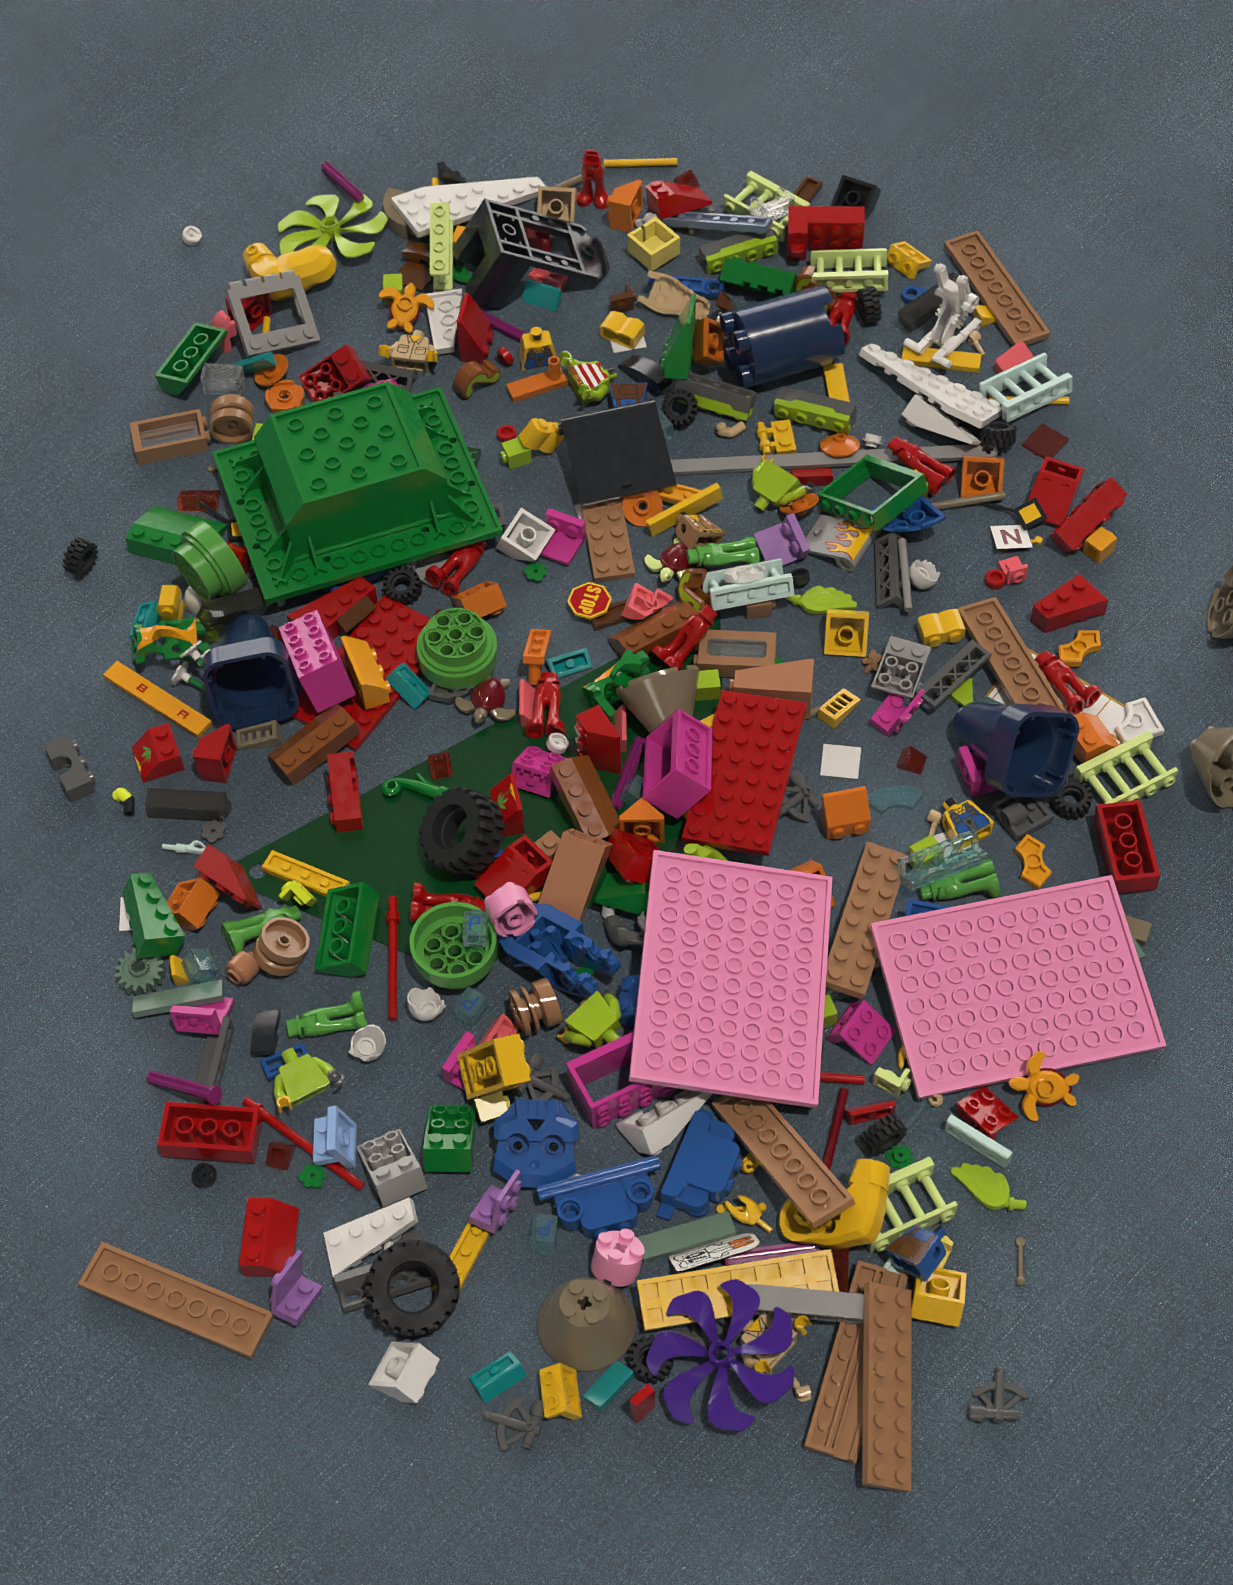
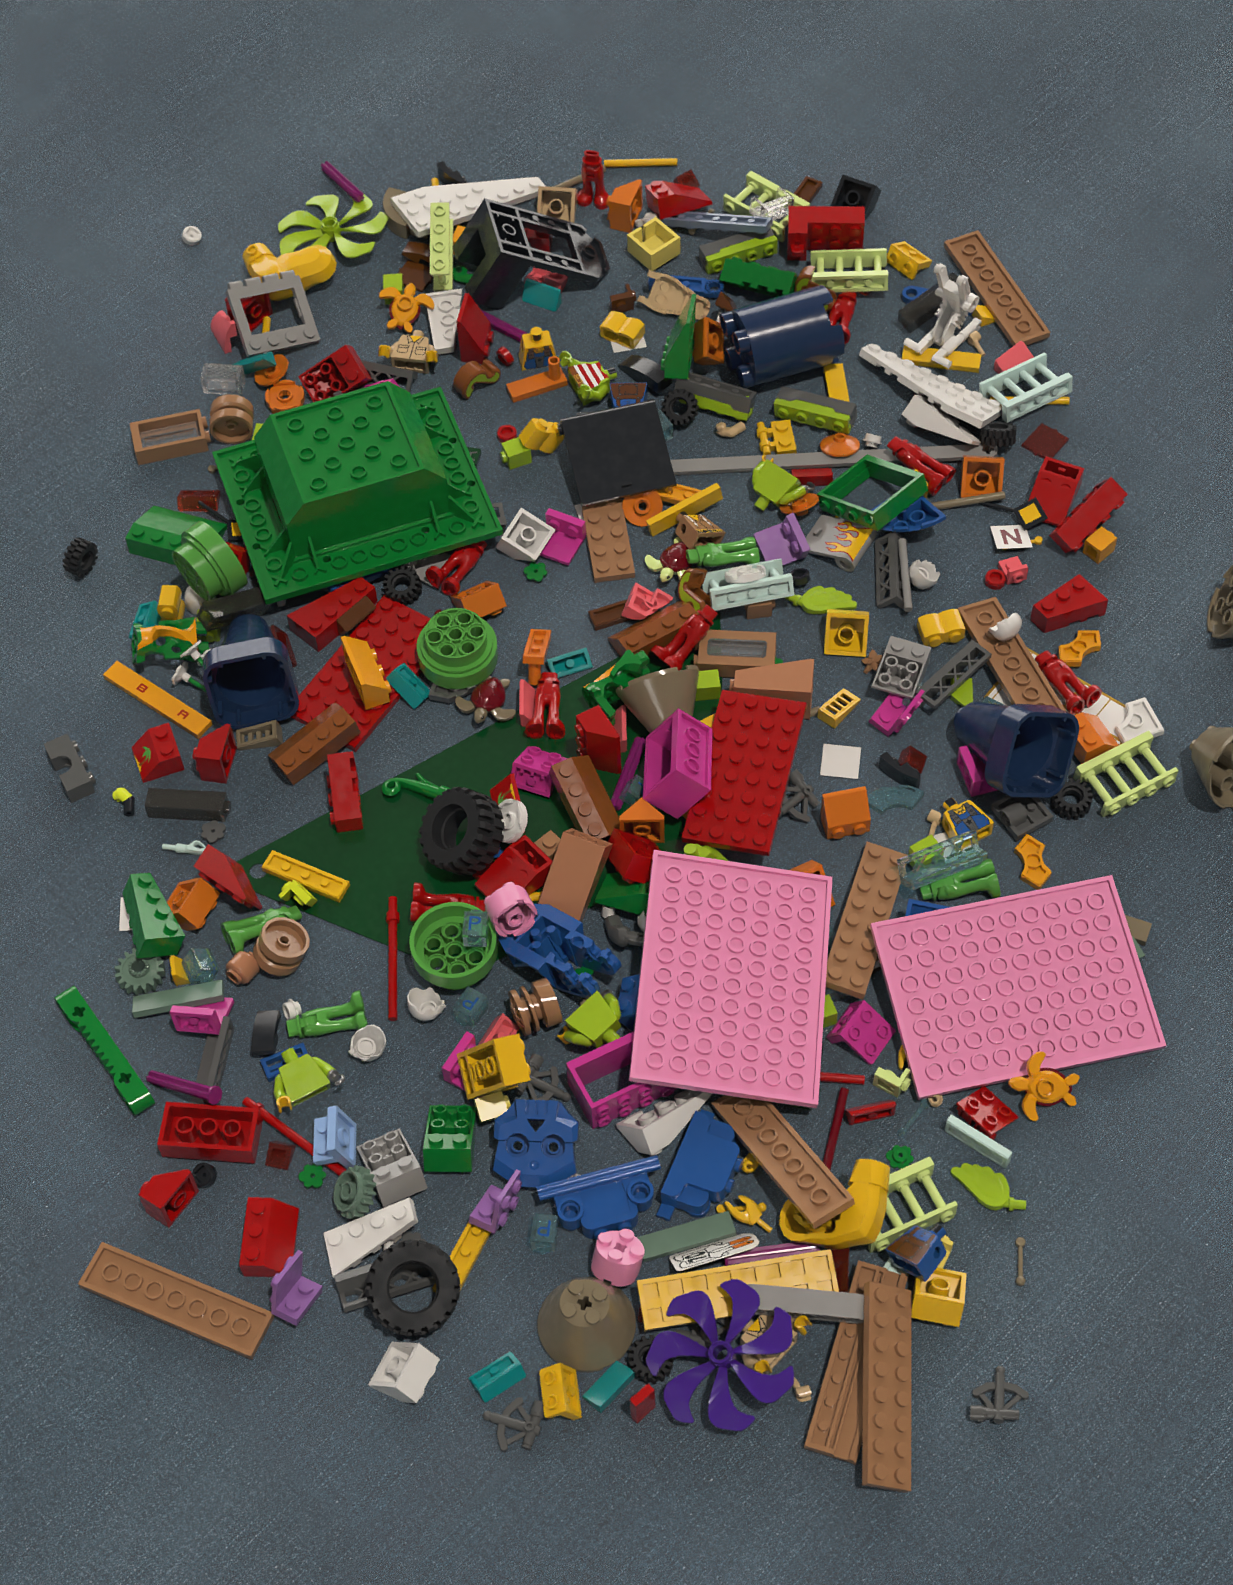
(85, 1021): none -> green gear
(168, 1195): none -> red slope
(188, 357): green slope -> none
(291, 1009): none -> white plate
(317, 661): dark pink hose -> none
(347, 930): green slope -> none
(354, 1192): none -> sand green gear
(440, 765): clear red slope -> none
(514, 819): none -> white tile
(557, 743): white tile -> none
(589, 600): piece -> none
(869, 304): black tyre -> none
(884, 1134): black tyre -> none
(901, 774): none -> black slope
(1007, 628): none -> white hair
(1126, 846): red brick -> none

